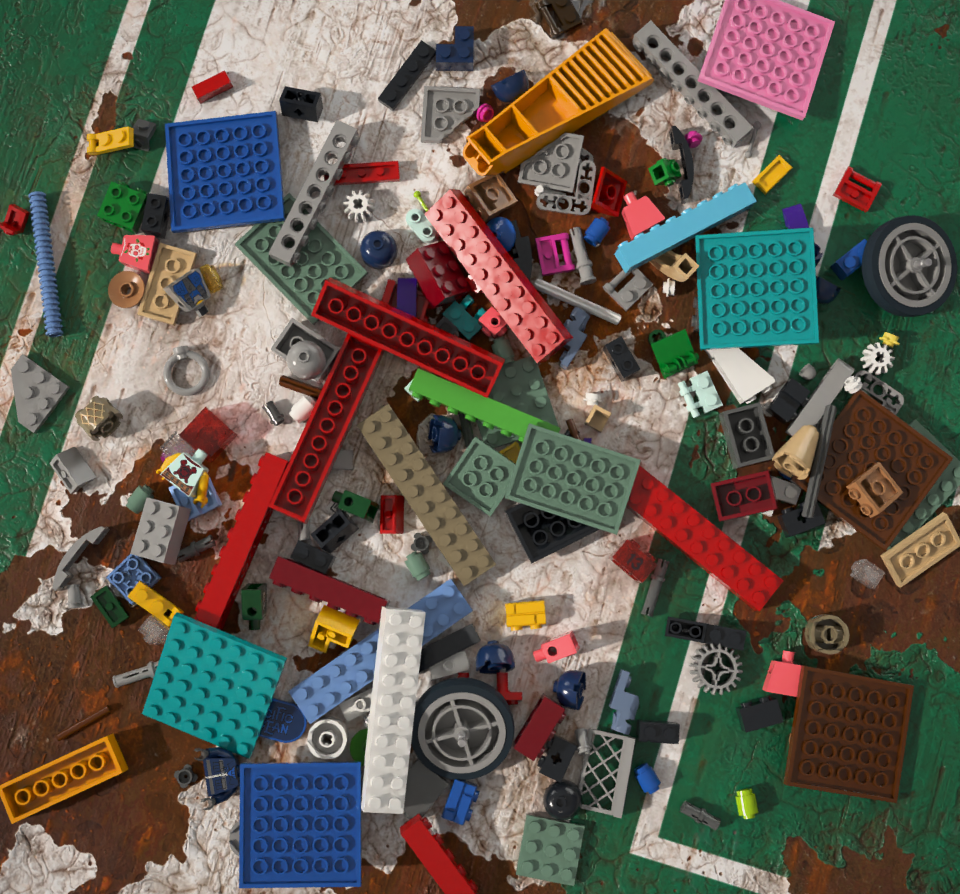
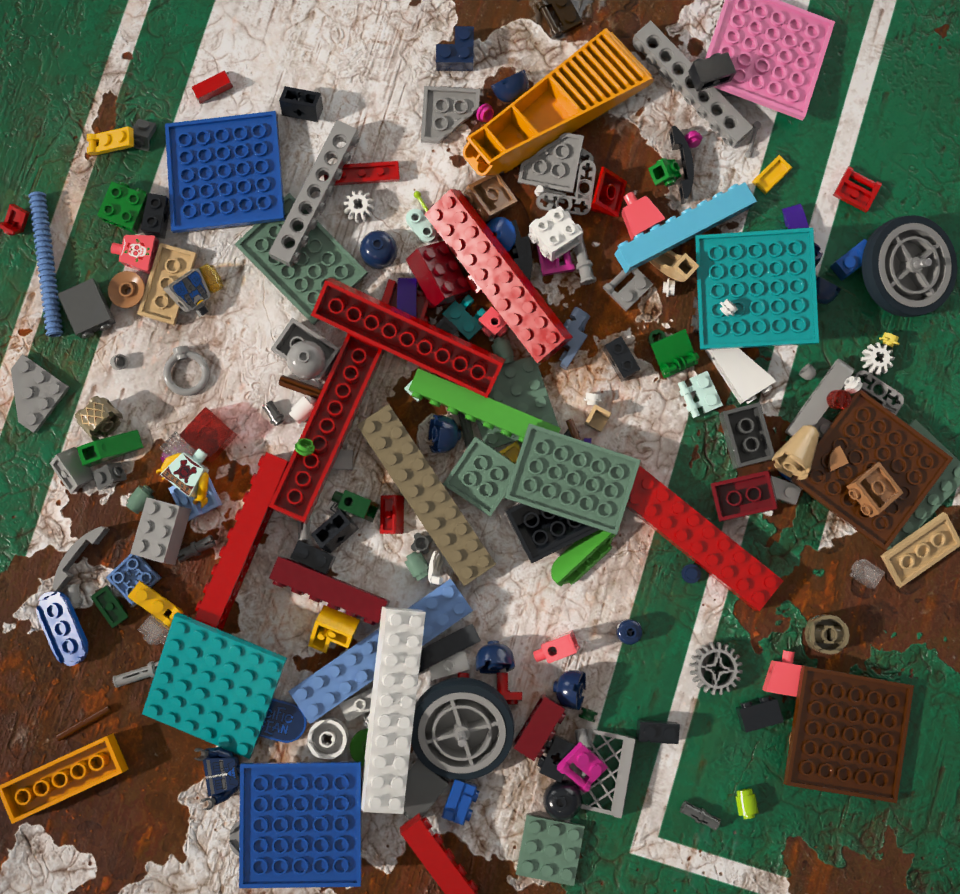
(62, 628): none -> tile
(86, 308): none -> dark grey brick
(108, 475): none -> dark grey bracket
(109, 448): none -> green slope
(120, 363): none -> light grey hinge
(179, 775): dark grey plate -> none
(254, 596): dark green torso -> none
(304, 447): none -> bright green plate
(407, 75): black plate -> none
(434, 568): none -> white piece
(525, 614): yellow brick -> none
(555, 233): none -> white brick
(577, 301): white axle -> none
(581, 557): none -> bright green brick
(585, 761): none -> dark pink plate
(588, 714): none -> dark green bush
(596, 231): blue brick -> none
(622, 629): none -> dark blue head
(624, 703): sand blue plate -> none
(633, 561): clear red brick -> none
(647, 778): blue brick -> none
(655, 587): dark grey pin -> none
(691, 573): none -> dark blue plate
(705, 633): black slope -> none
(712, 71): none -> black brick
(728, 308): none -> white plate
(788, 400): black brick -> none
(791, 525): black brick -> none
(819, 461): dark grey axle -> none
(837, 459): none -> medium nougat tile
(842, 396): none -> clear red wheel

